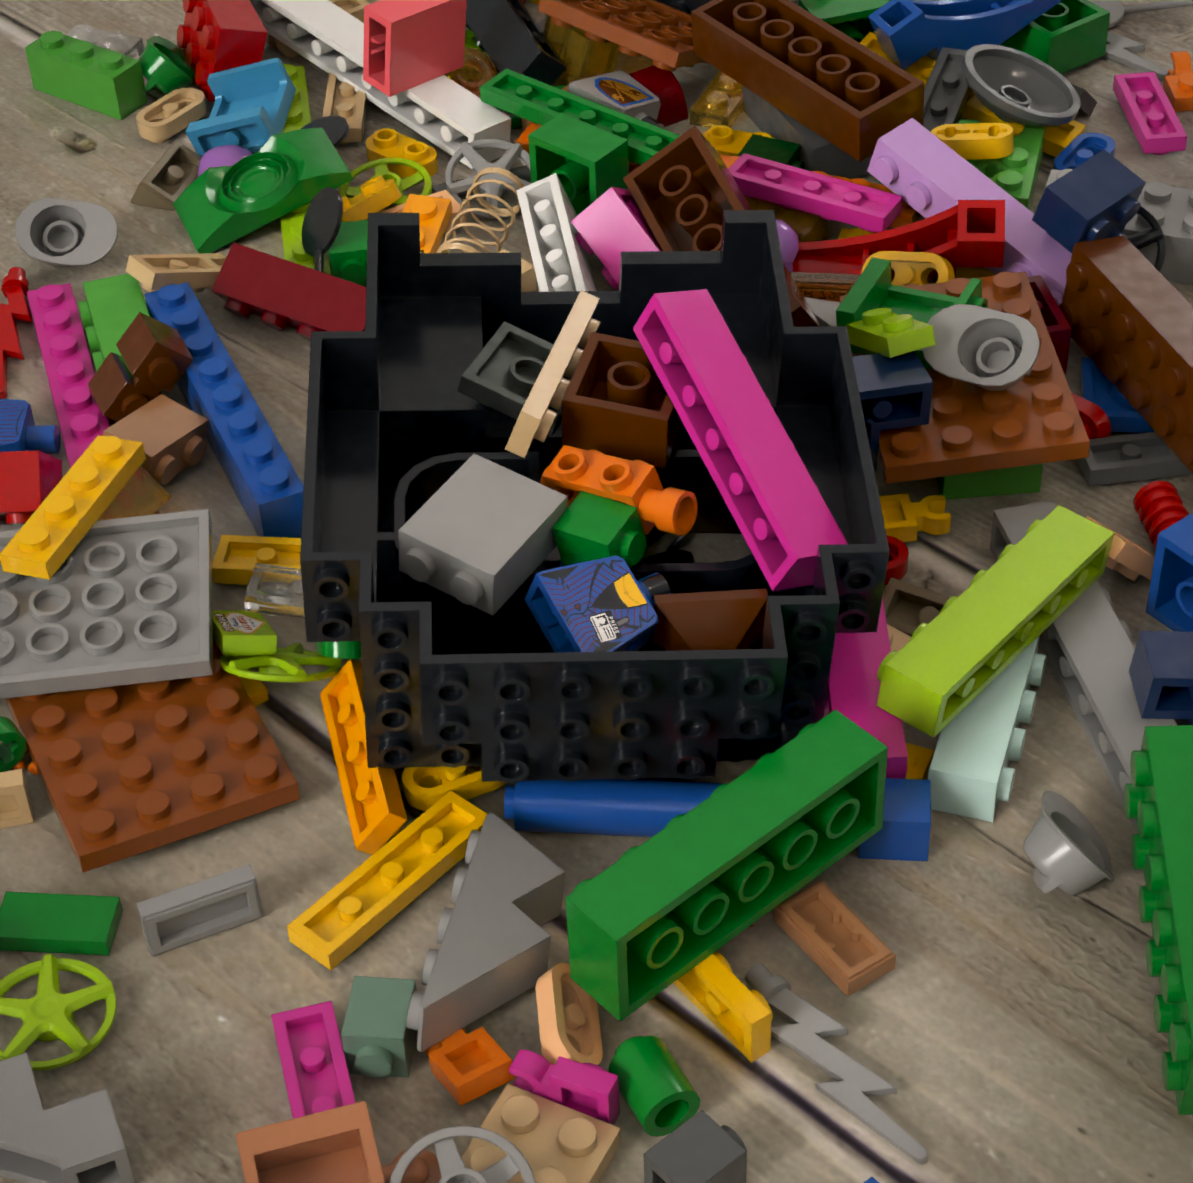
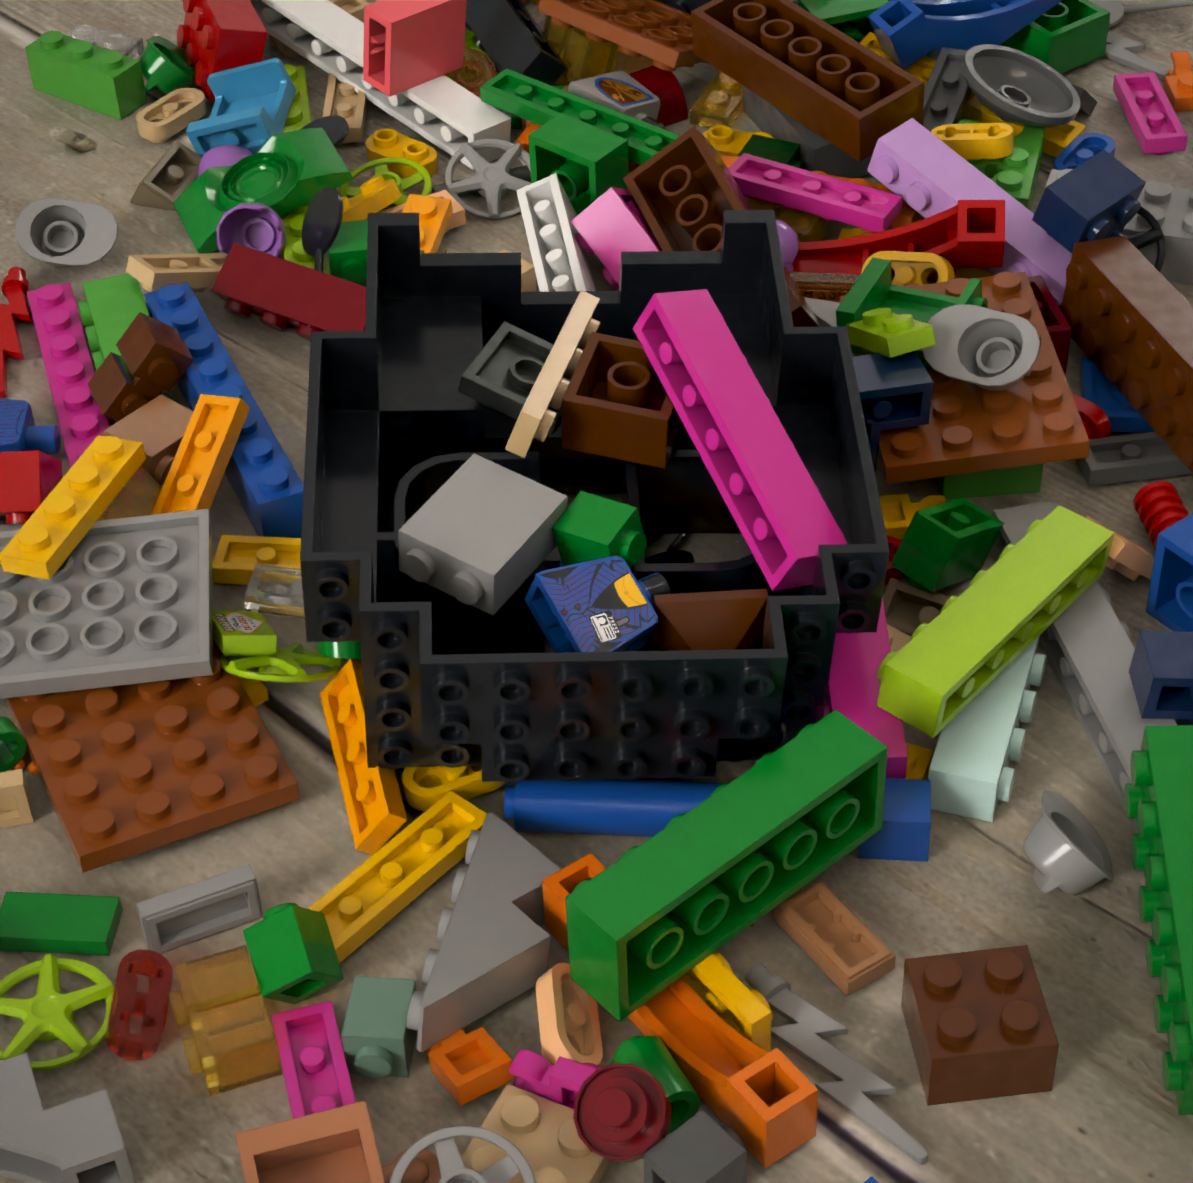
(150, 1005): none -> clear red beam
(202, 454): none -> light orange plate
(227, 1020): none -> clear yellow piece
(251, 226): none -> medium lavender hair
(292, 953): none -> green brick
(490, 209): tan piece -> none
(622, 481): orange brick -> none
(622, 1112): none -> dark red plate
(743, 1084): none -> orange arch
(946, 544): none -> green brick
(978, 1025): none -> reddish brown brick

